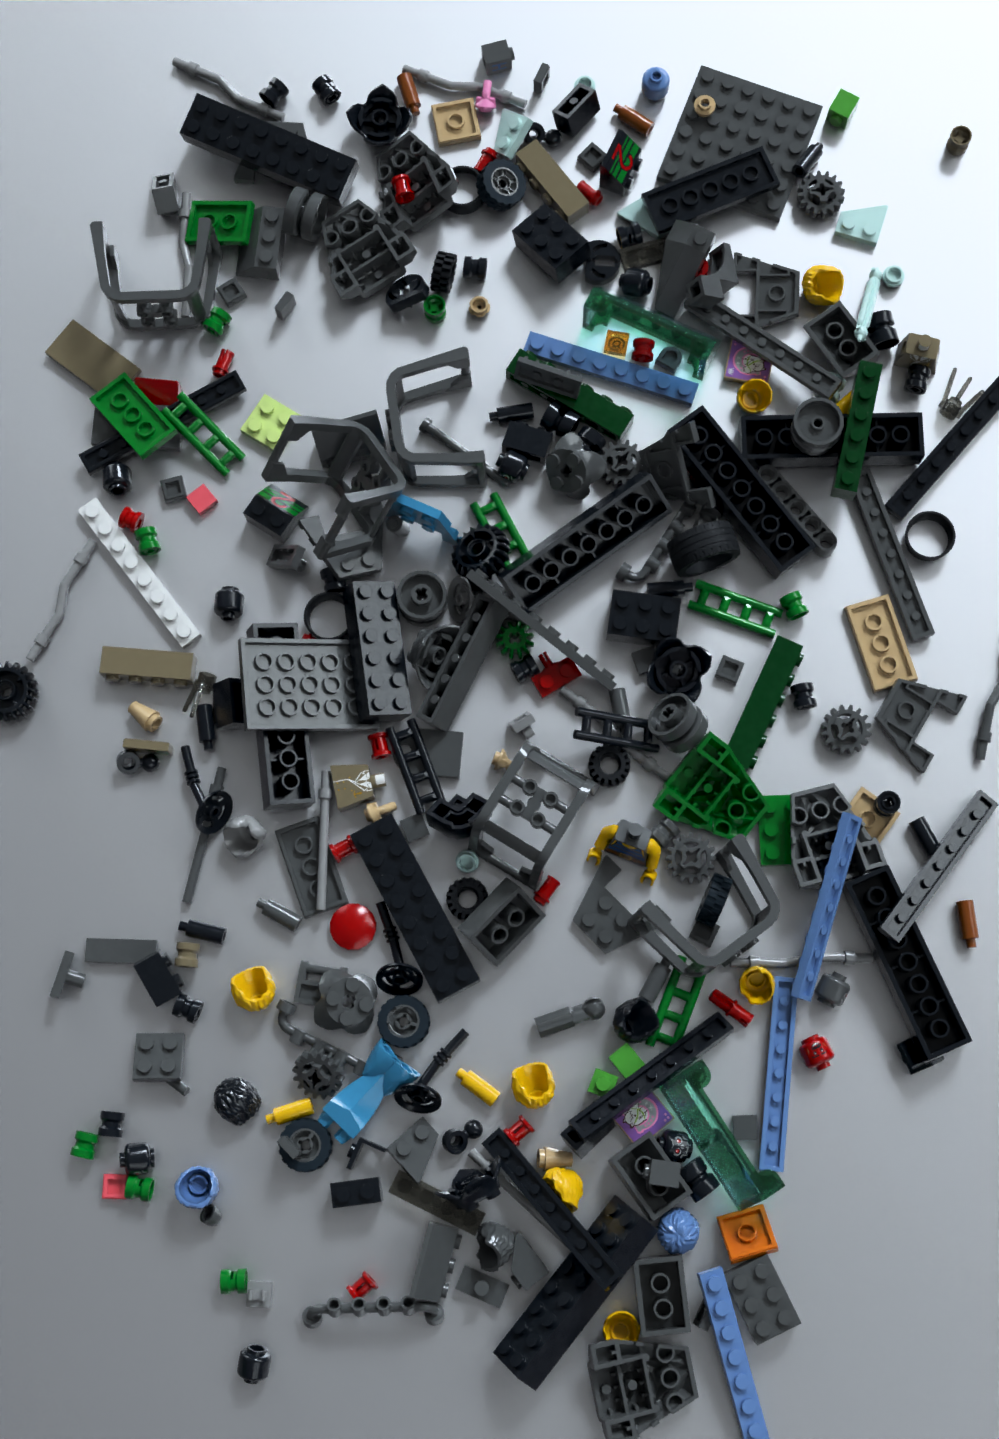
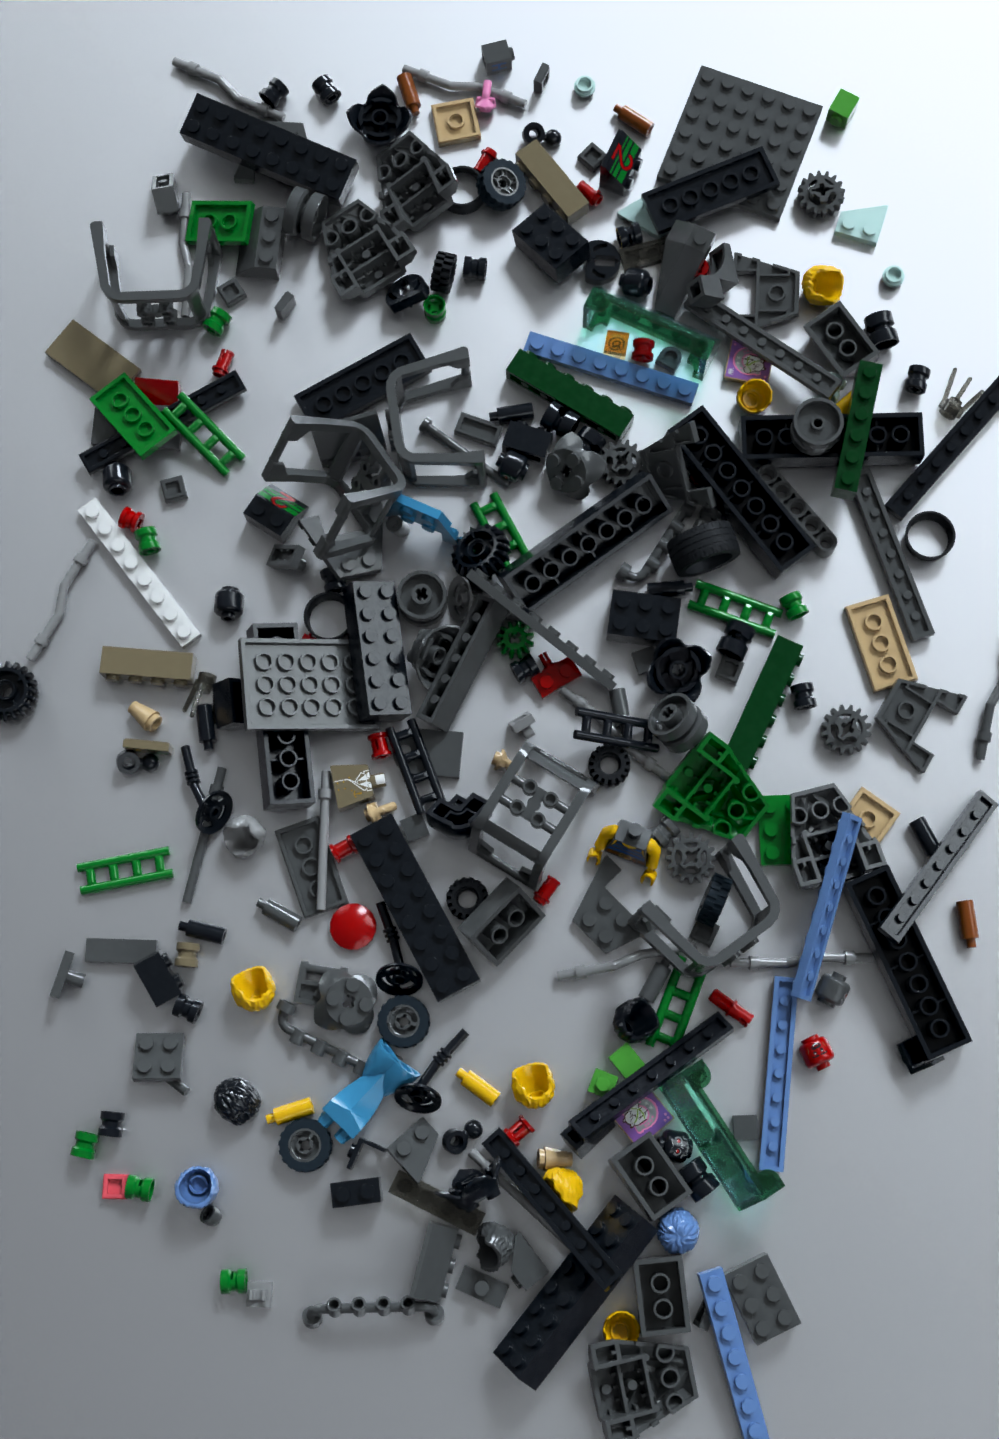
(113, 862): none -> green bar
(137, 1158): black head -> none
(202, 499): coral tile -> none
(254, 1363): black head -> none
(267, 422): yellowish green plate -> none
(290, 1147): dark grey tile -> none
(318, 1072): dark grey gear -> none
(361, 382): none -> black plate
(362, 1286): red bush -> none
(402, 189): red bush -> none
(467, 861): light aqua plate -> none
(478, 430): none -> dark grey tile
(479, 301): tan plate -> none
(511, 133): light aqua wing -> none
(548, 377): dark grey plate -> none
(565, 1018): dark grey piece -> none
(576, 110): black brick -> none
(583, 971): none -> light grey bar
(655, 83): medium blue head -> none
(662, 1173): dark grey brick -> none
(704, 111): tan plate -> none
(736, 638): none -> black wheel
(747, 1234): orange plate -> none
(757, 985): yellow hair -> none
(807, 160): black cylinder -> none
(868, 304): light aqua wheel -> none
(883, 806): black wheel -> none
(918, 350): dark tan torso -> none
(962, 136): dark tan wheel -> none

